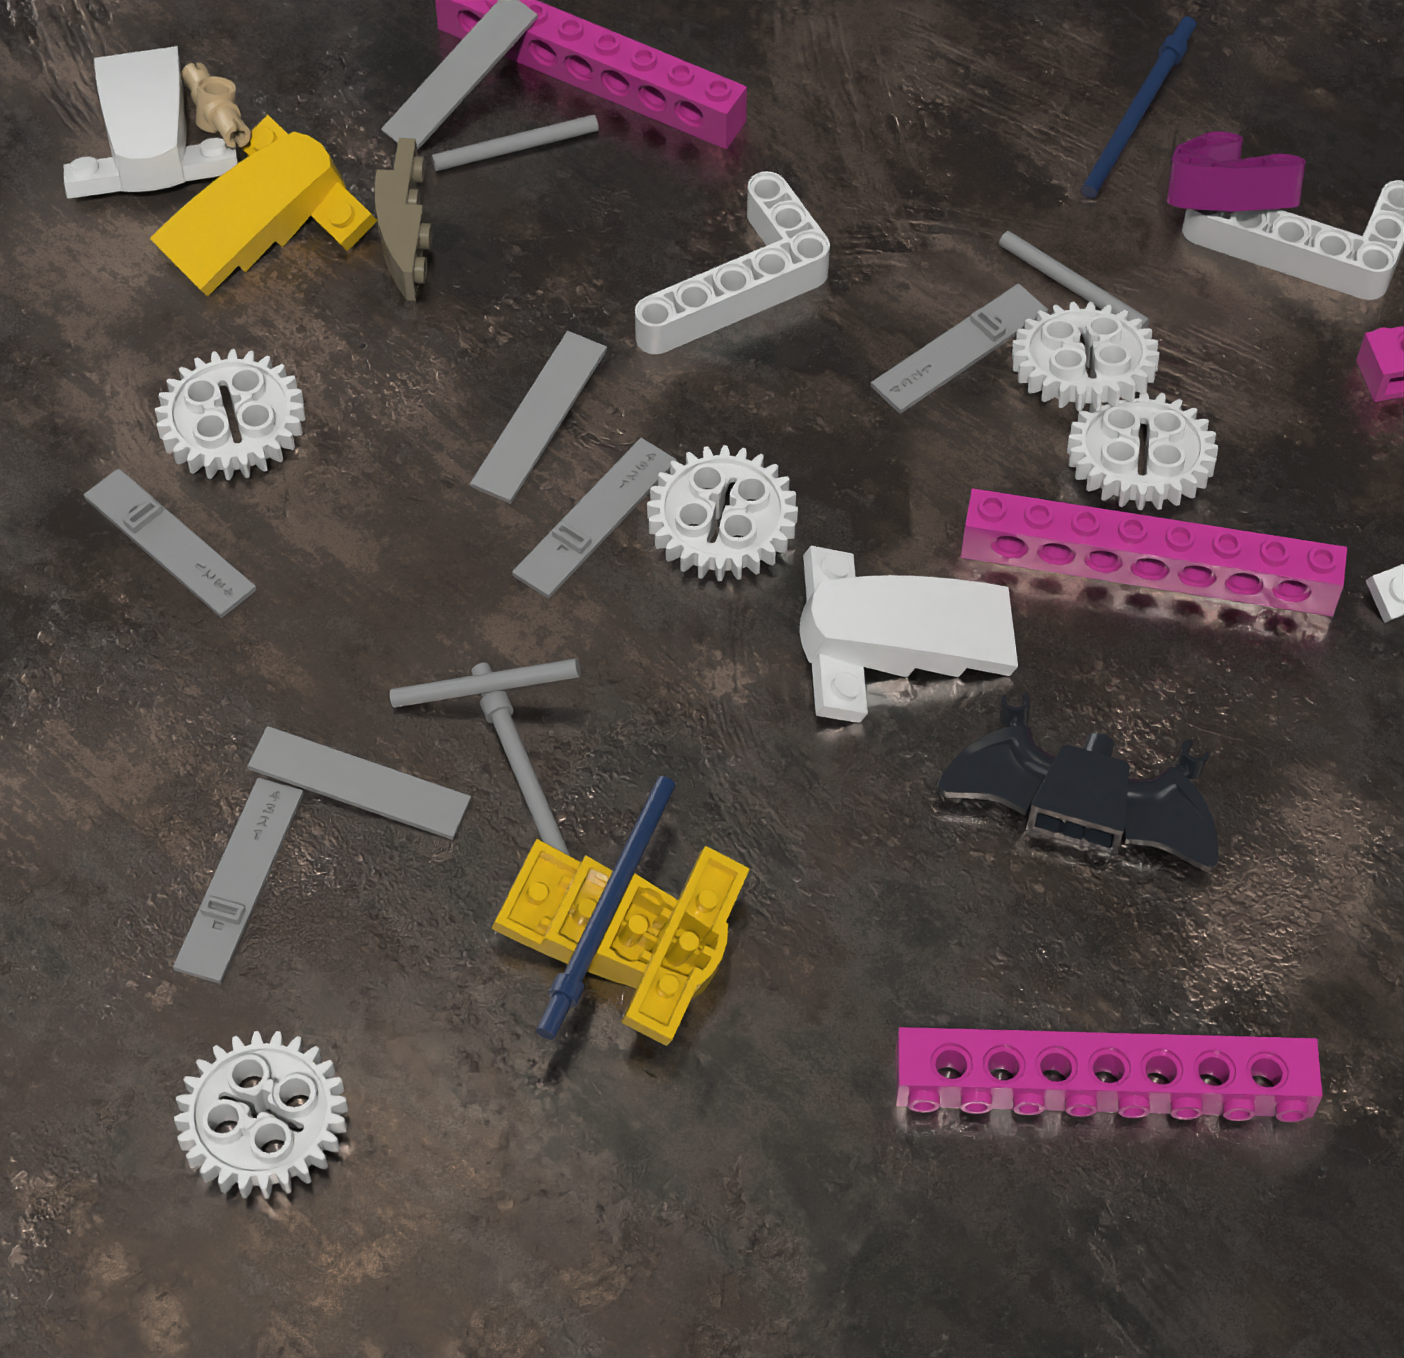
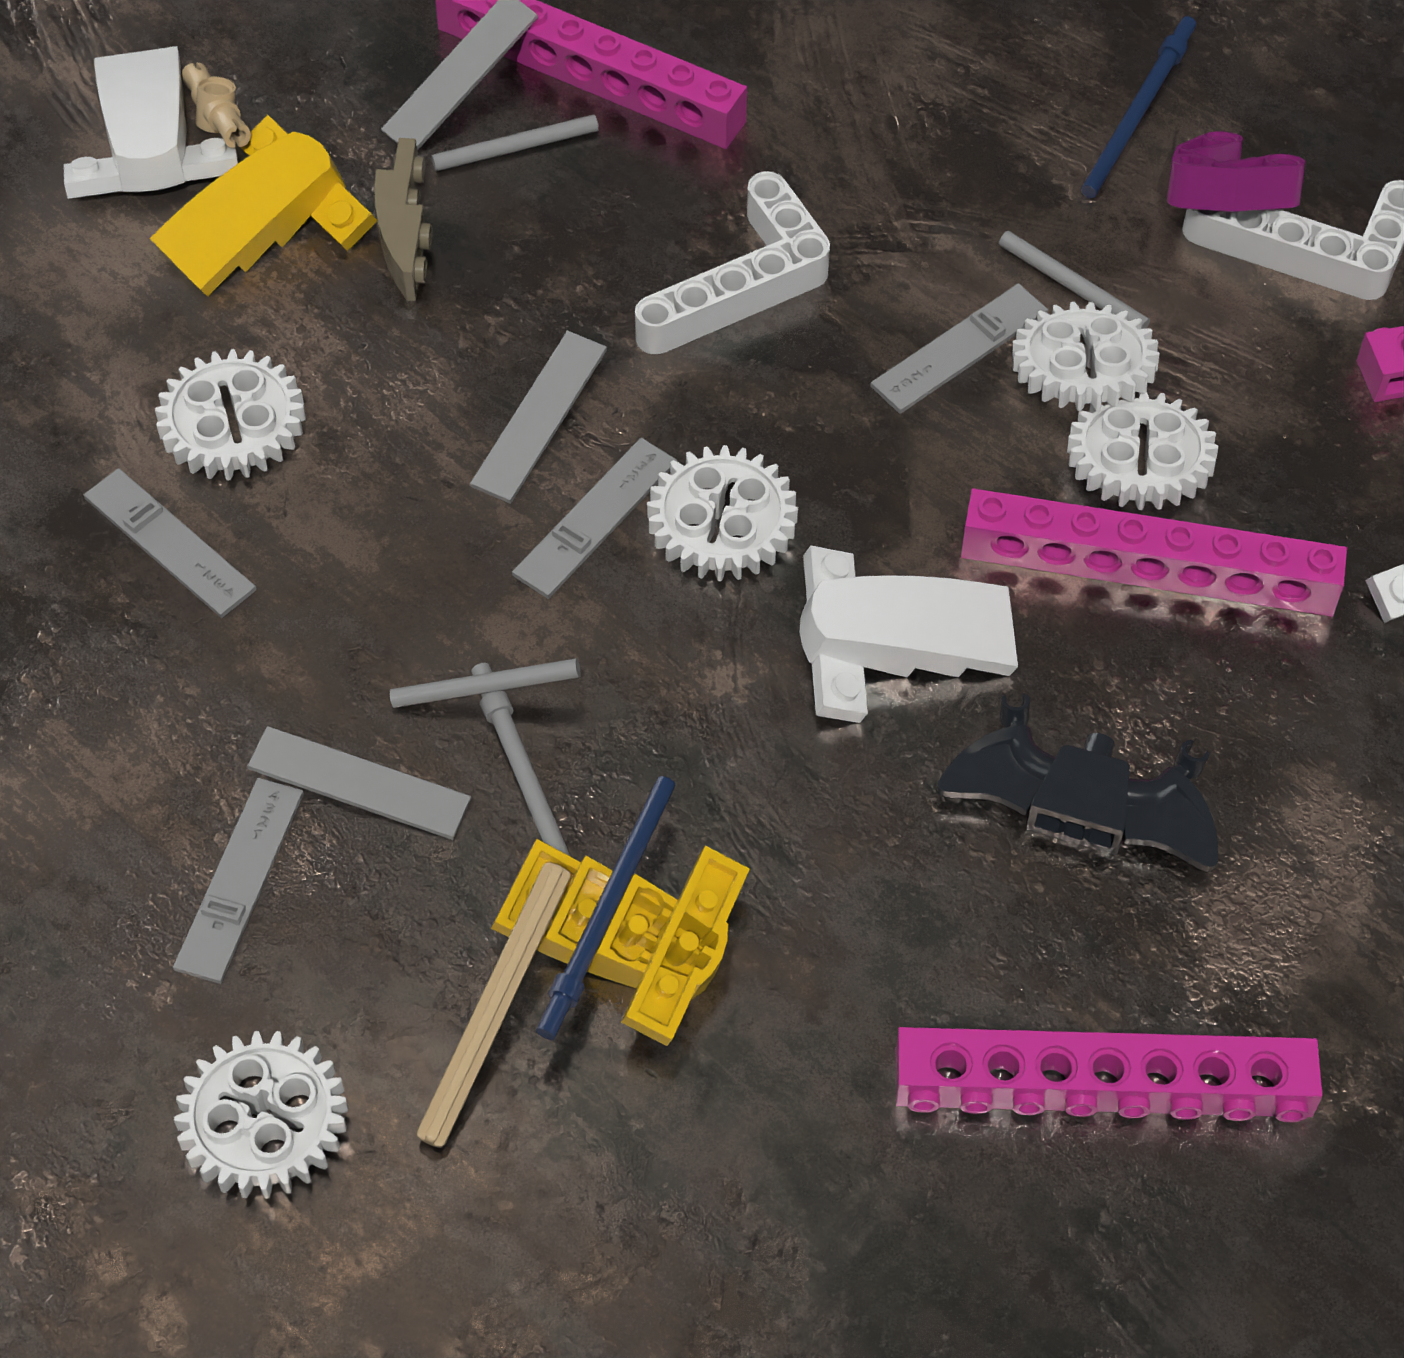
(493, 1005): none -> tan axle

